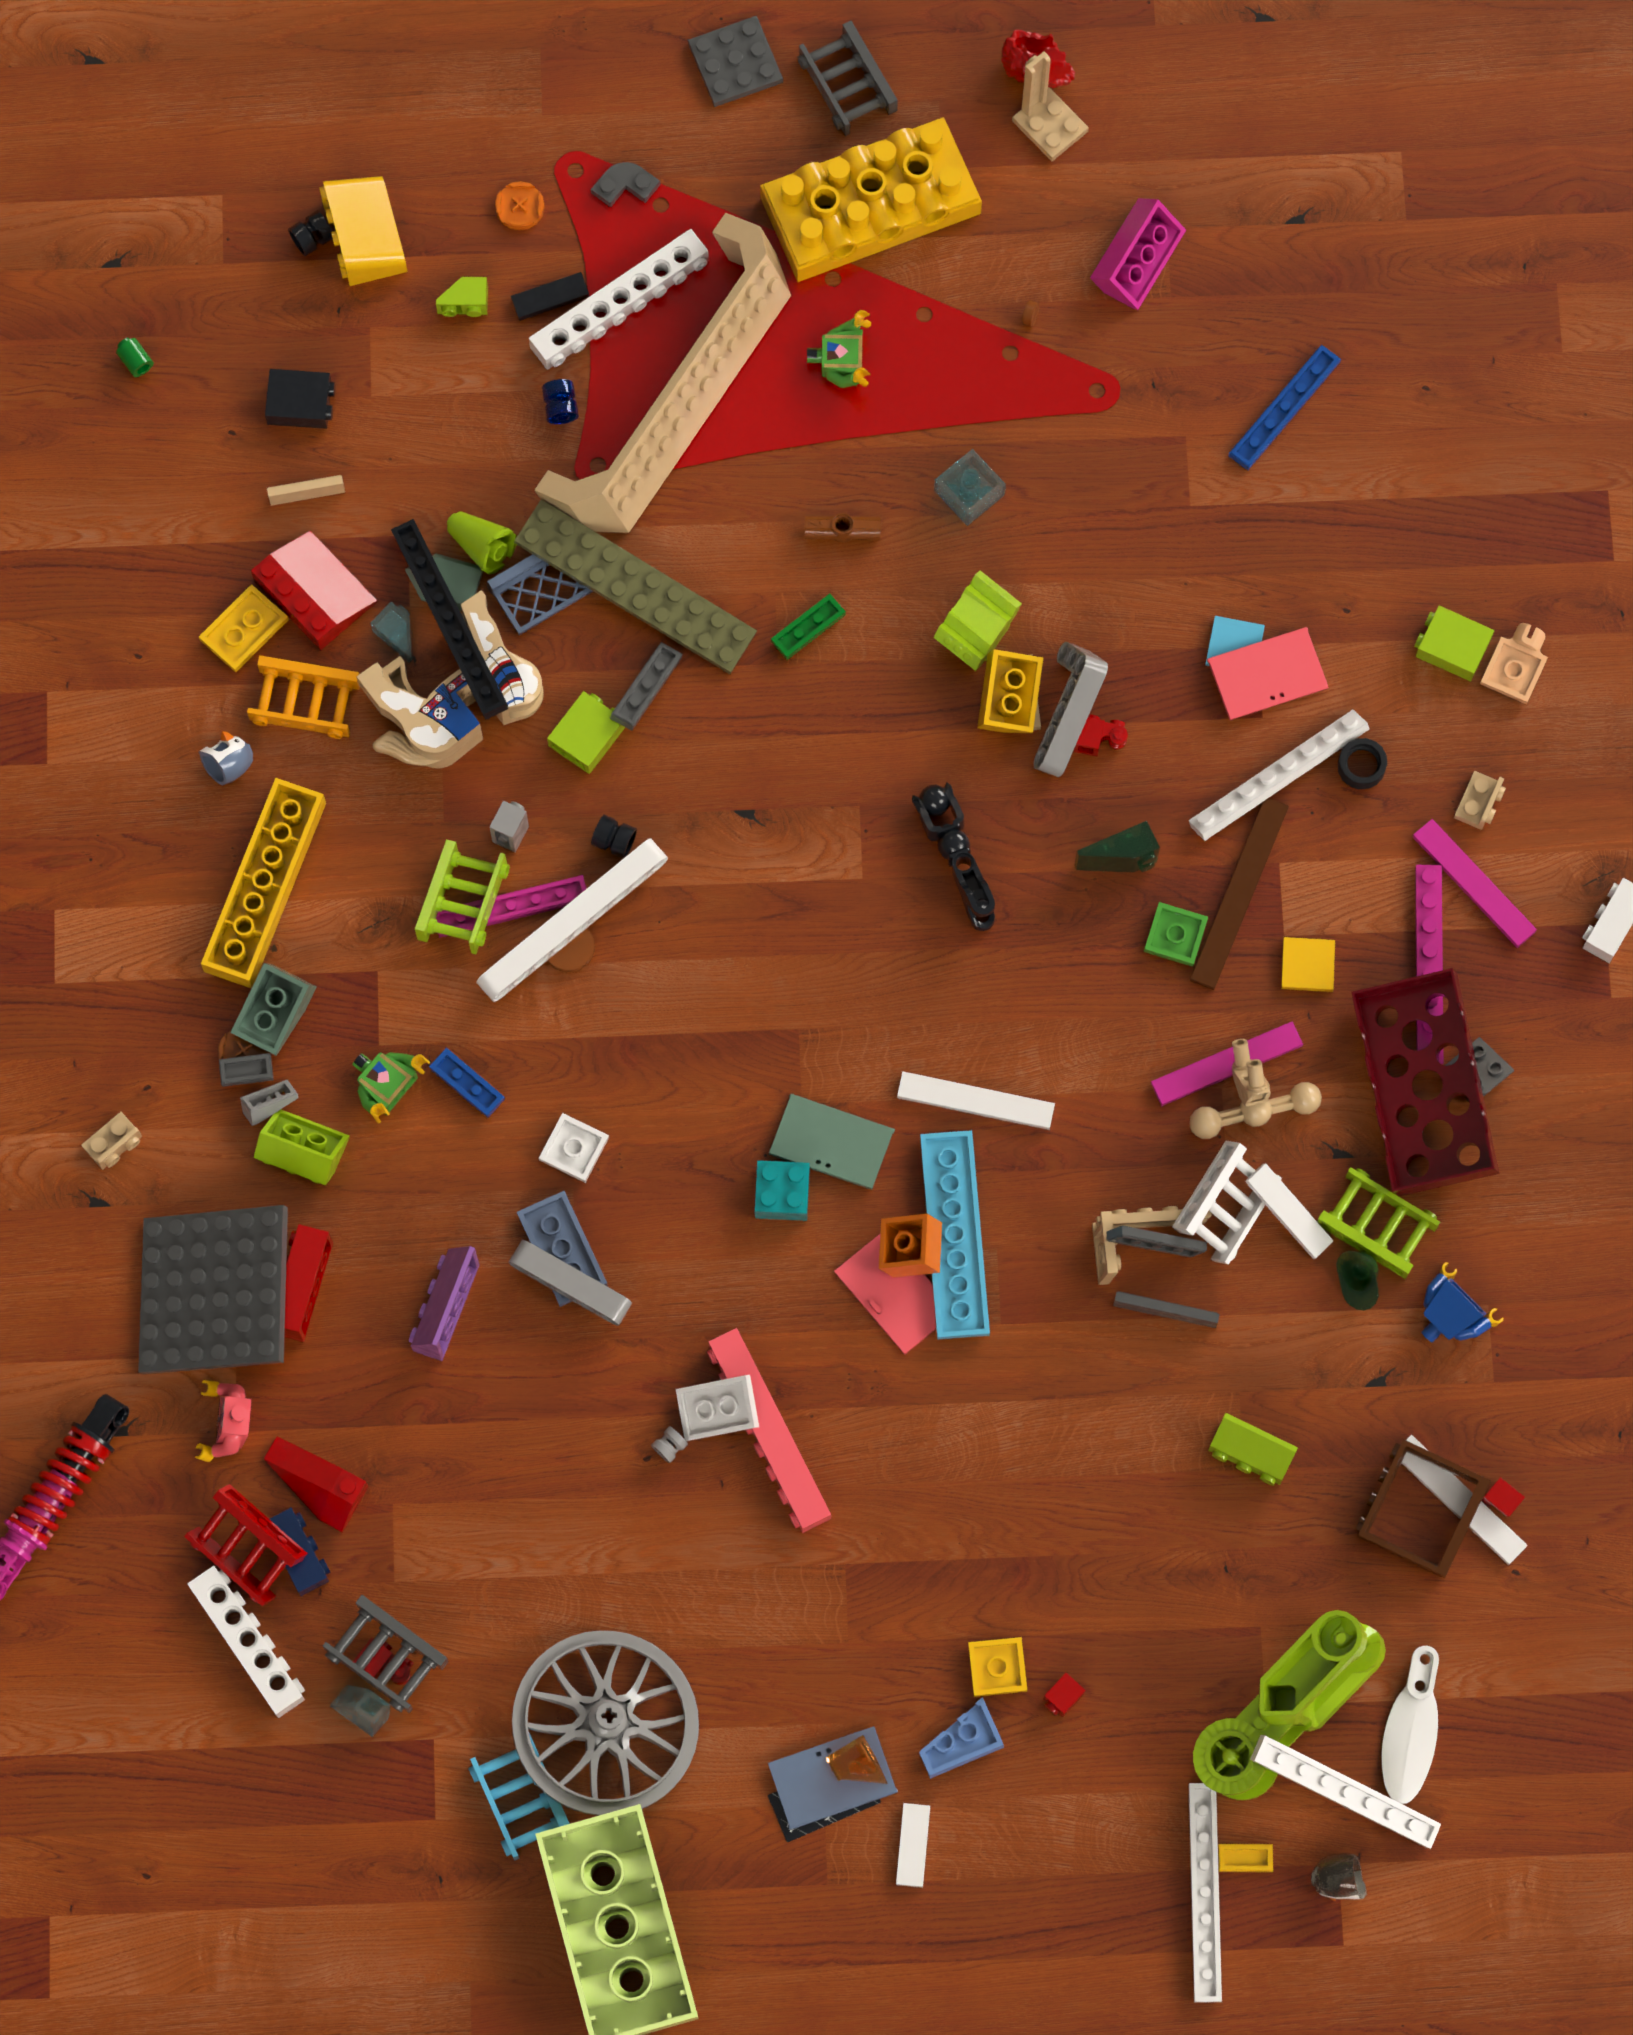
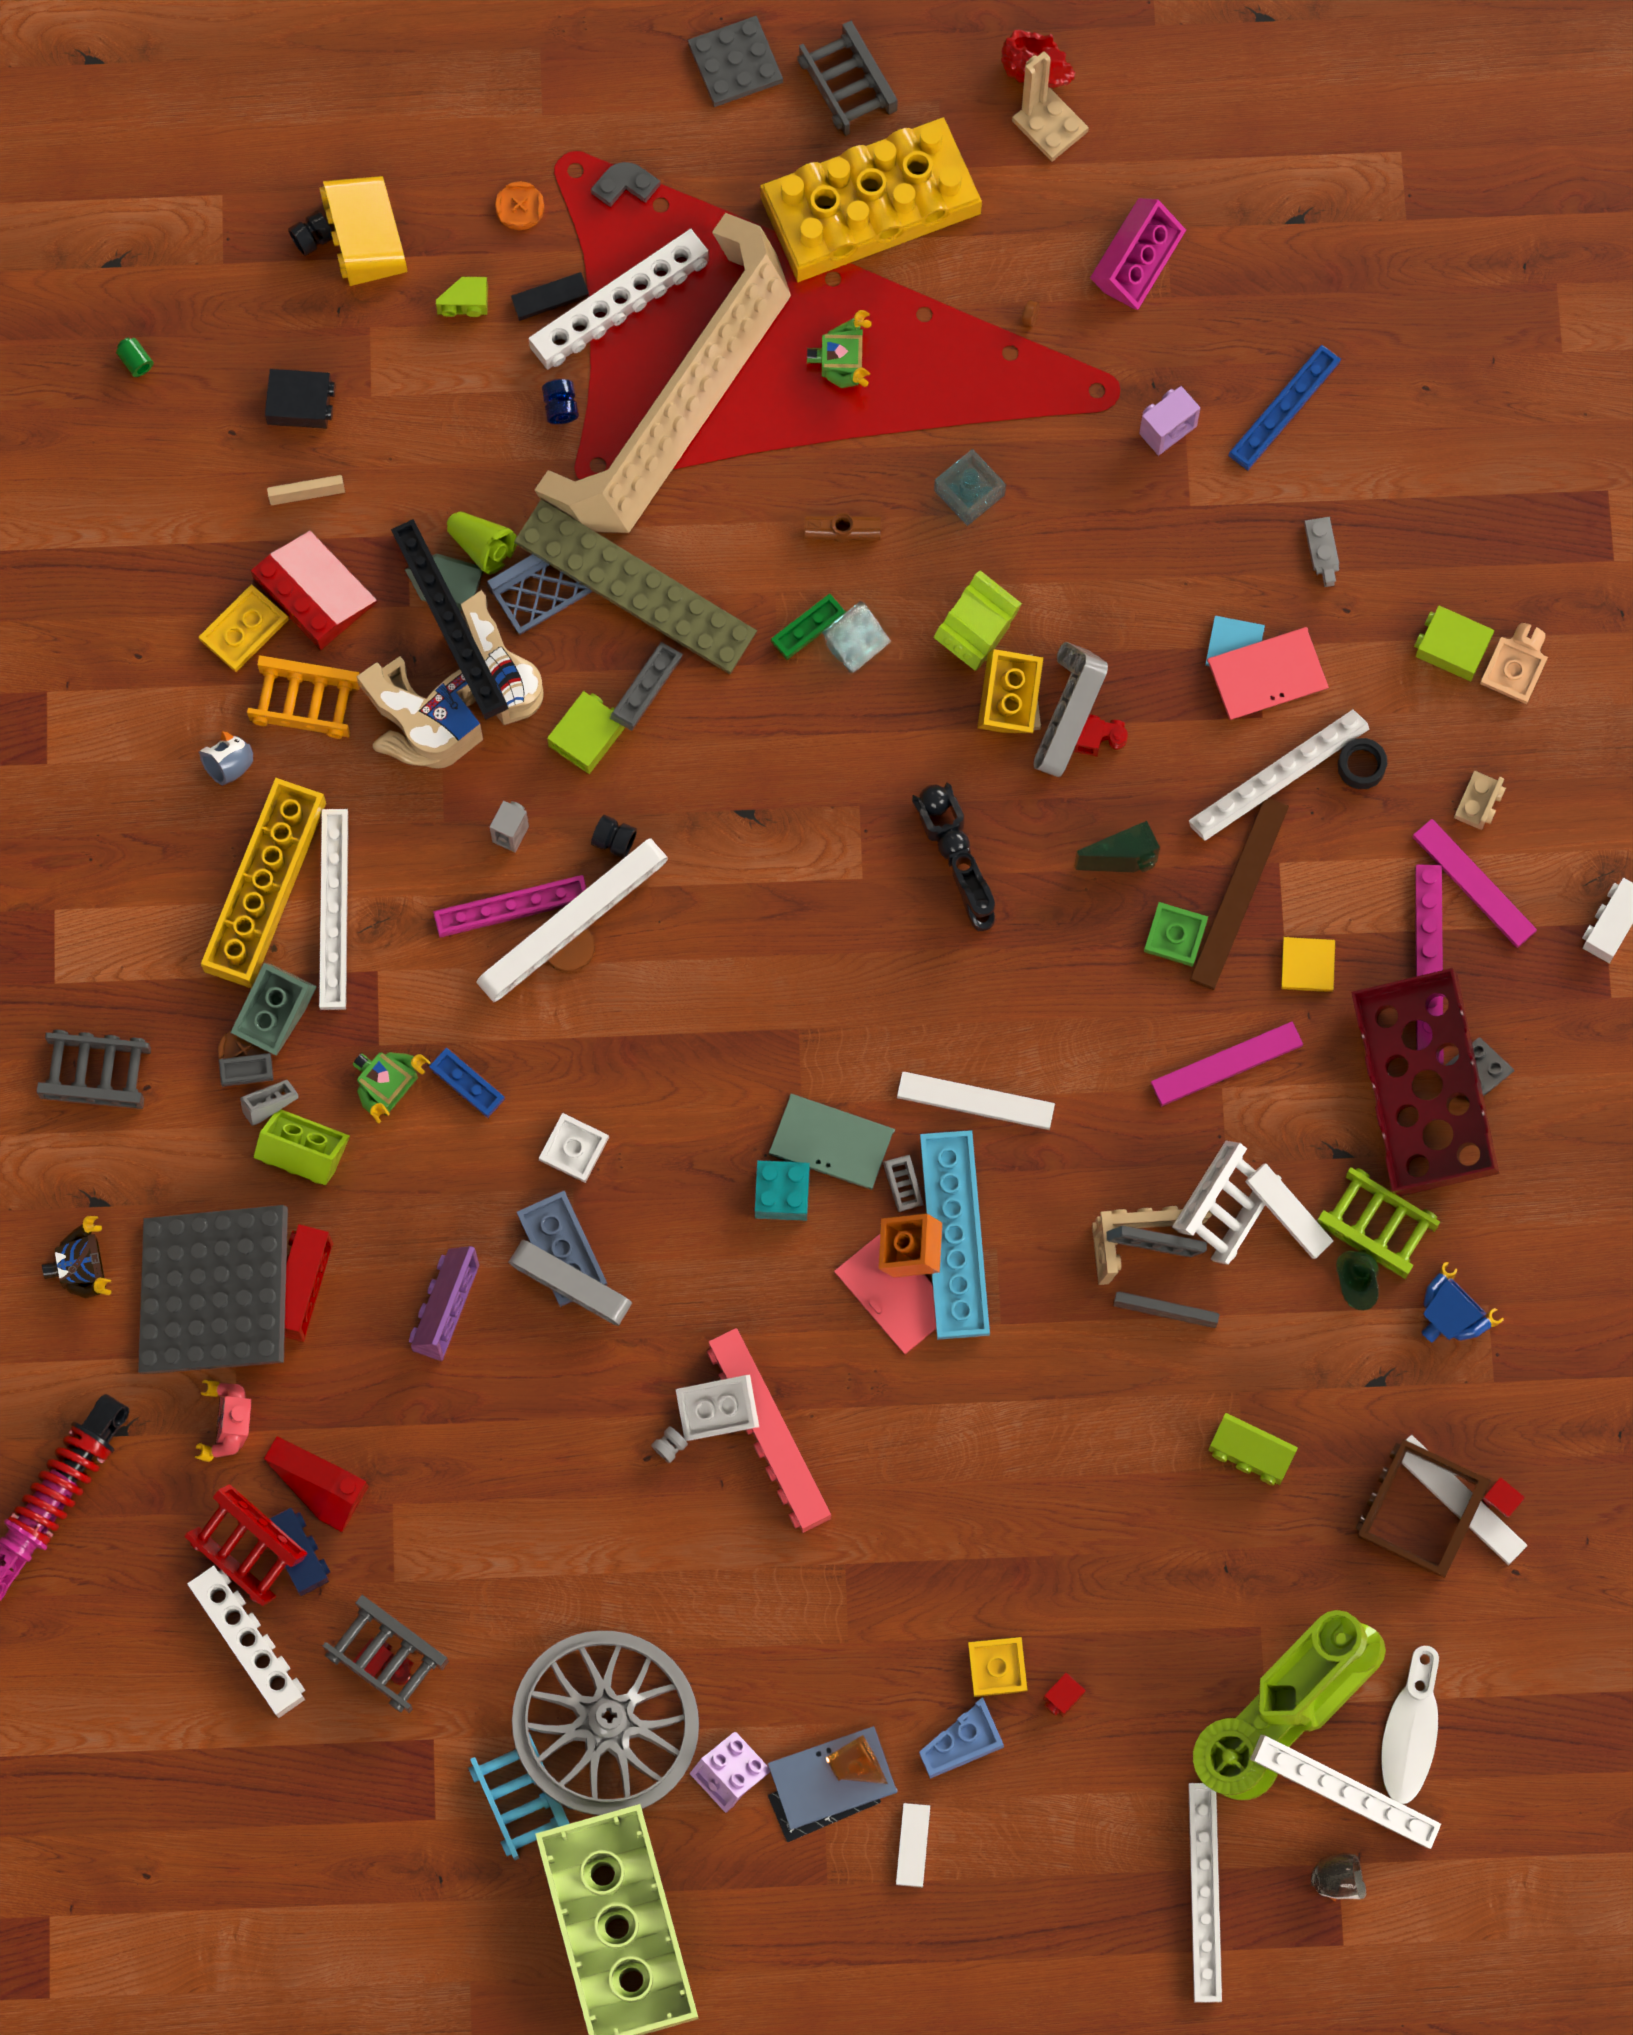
(79, 1262): none -> torso
(104, 1092): none -> dark grey fence
(112, 1141): tan bracket -> none
(334, 909): none -> white plate
(362, 1708): clear light blue slope -> none
(395, 629): clear light blue slope -> none
(443, 880): lime fence -> none
(729, 1771): none -> lavender bracket
(855, 637): none -> clear light blue plate
(888, 1165): none -> light grey slope
(1169, 420): none -> lavender brick
(1245, 1857): yellow tile -> none
(1254, 1093): tan connector -> none
(1322, 549): none -> light grey hinge

